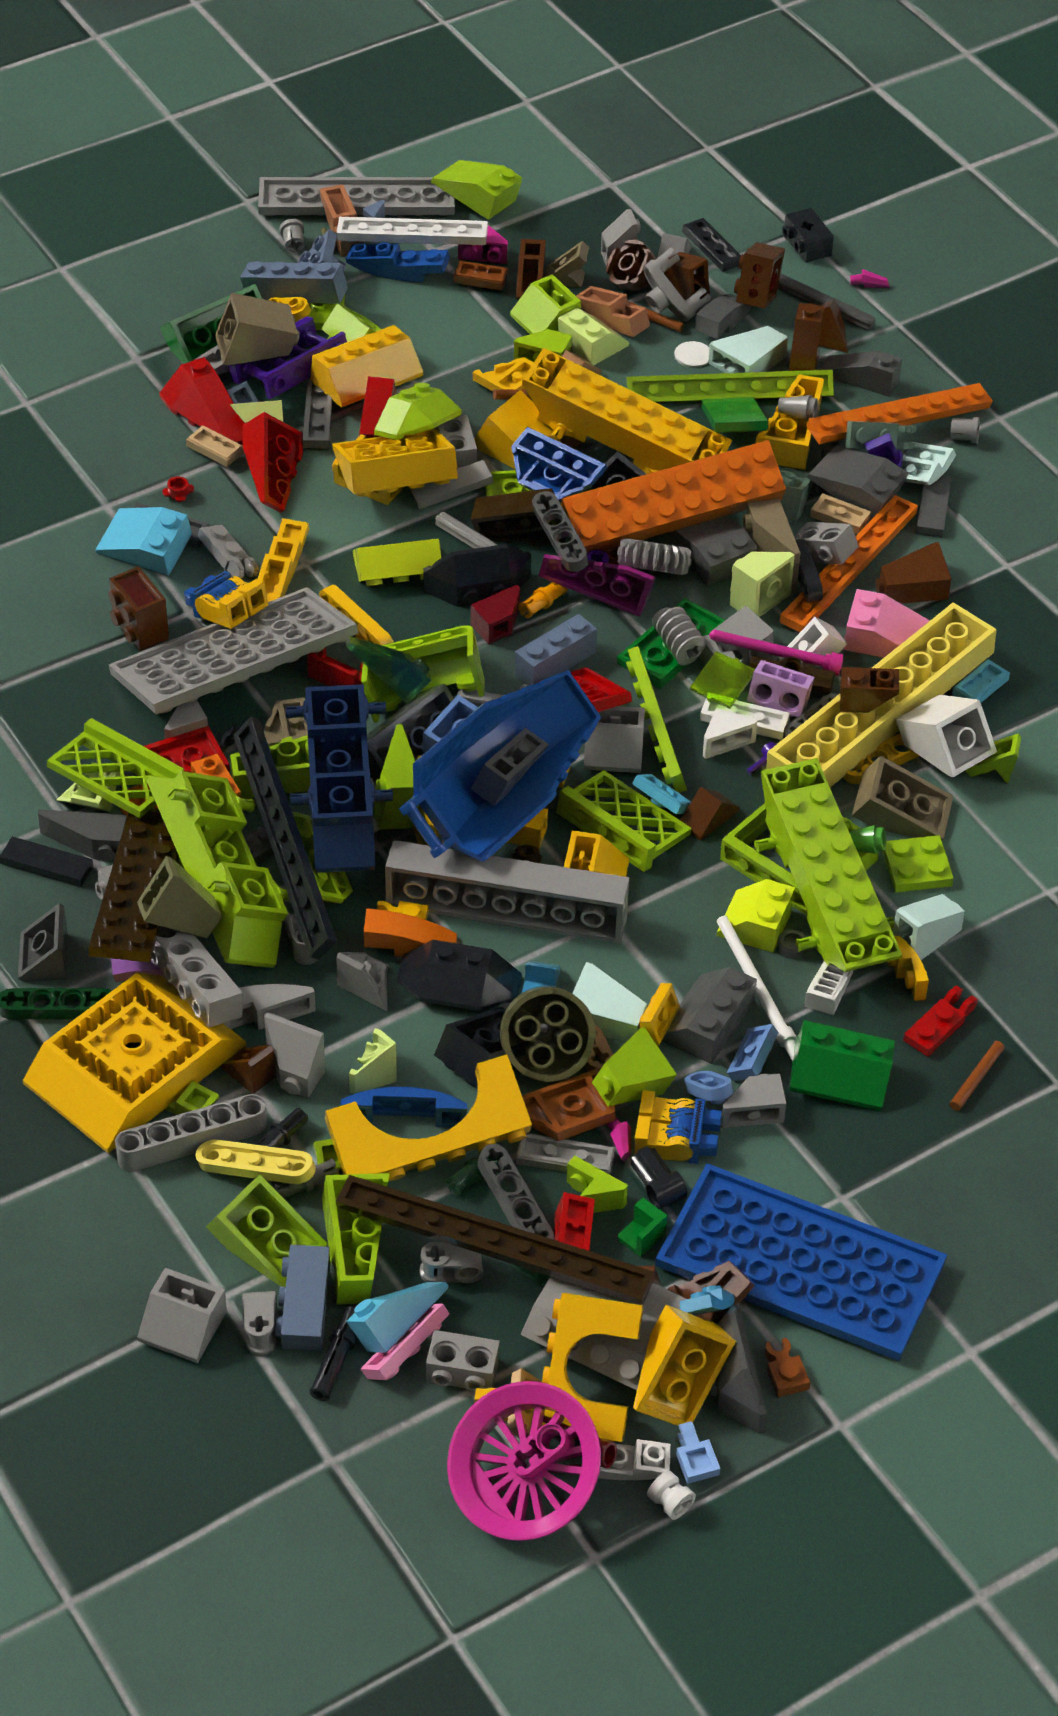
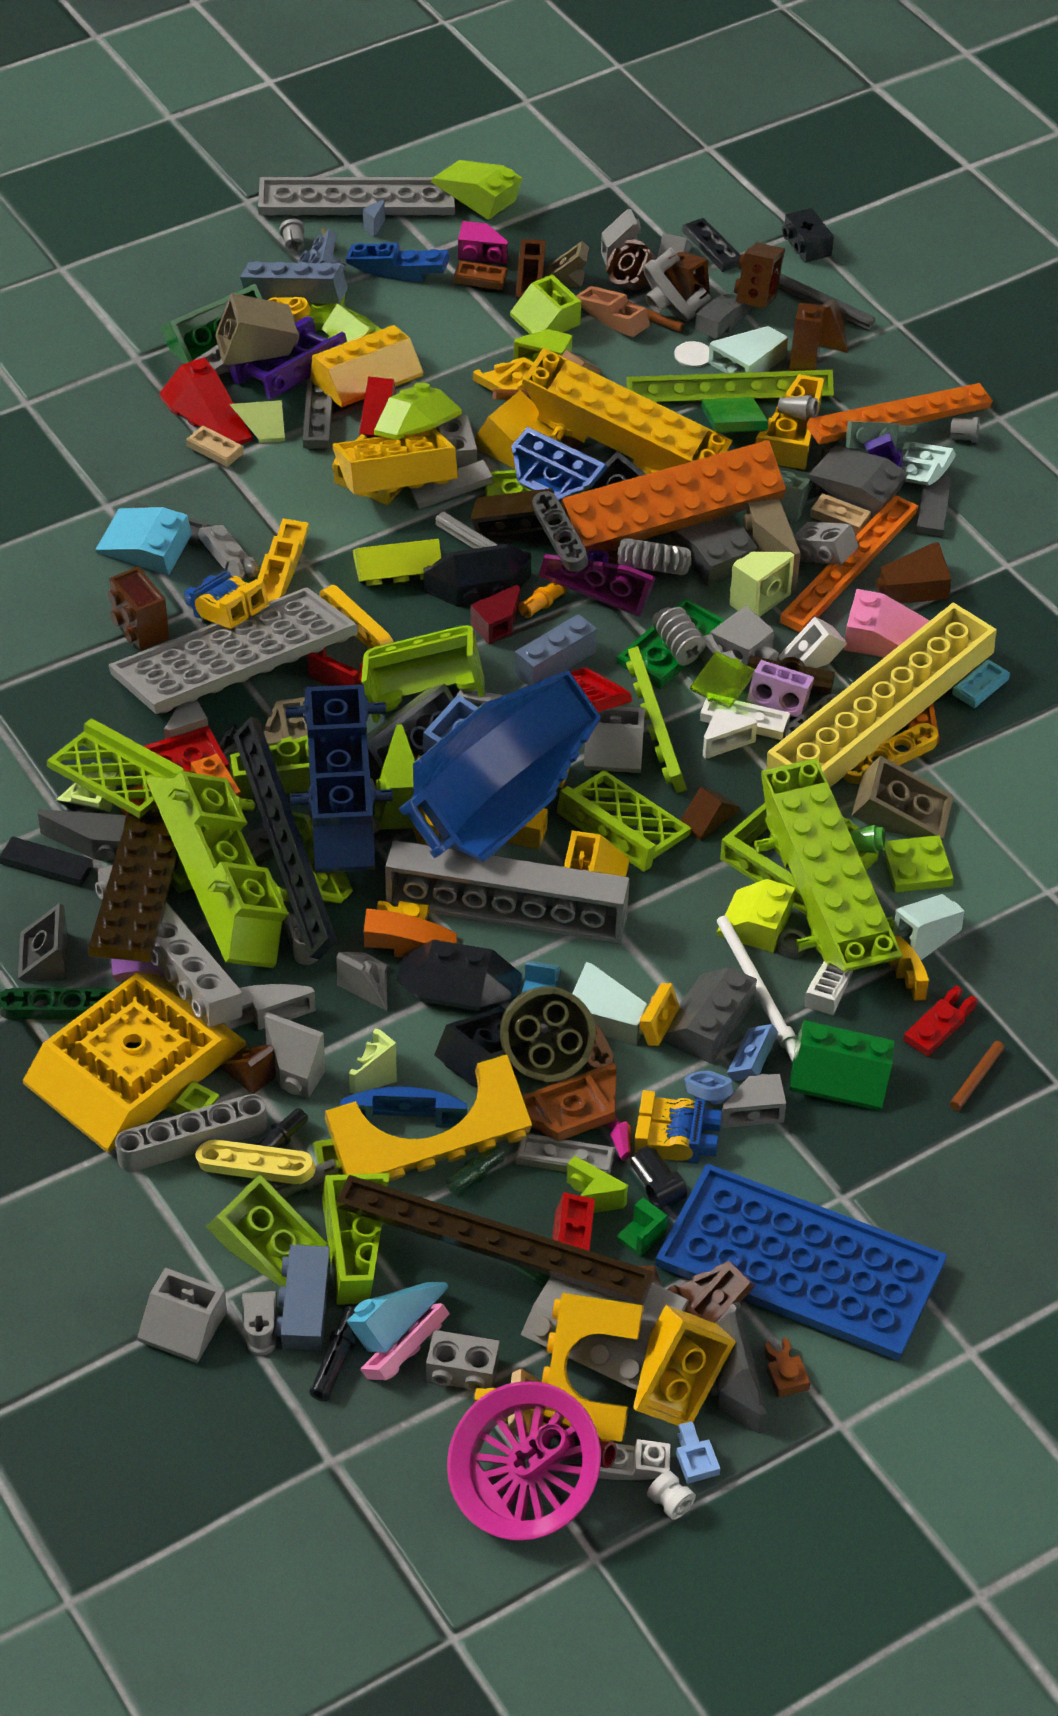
(178, 488): red plate -> none
(179, 901): olive slope -> none
(242, 394): sand blue slope -> none
(272, 456): red wedge -> none
(336, 205): nougat slope -> none
(395, 668): clear green slope -> none
(412, 230): white plate -> none
(451, 1262): light grey piece -> none
(508, 766): dark grey slope -> none
(510, 1201): dark grey beam -> none
(527, 853): dark brown plate -> none
(590, 336): yellowish green slope -> none
(632, 1069): lime slope -> none
(661, 794): medium azure plate -> none
(709, 1300): dark azure slope -> none
(763, 761): dark purple hand -> none
(808, 575): black beam -> none
(829, 662): dark pink piece -> none
(867, 370): dark grey slope -> none
(867, 688): reddish brown slope -> none
(869, 280): dark pink bar -> none
(948, 733): white slope -> none
(1003, 760): lime slope -> none

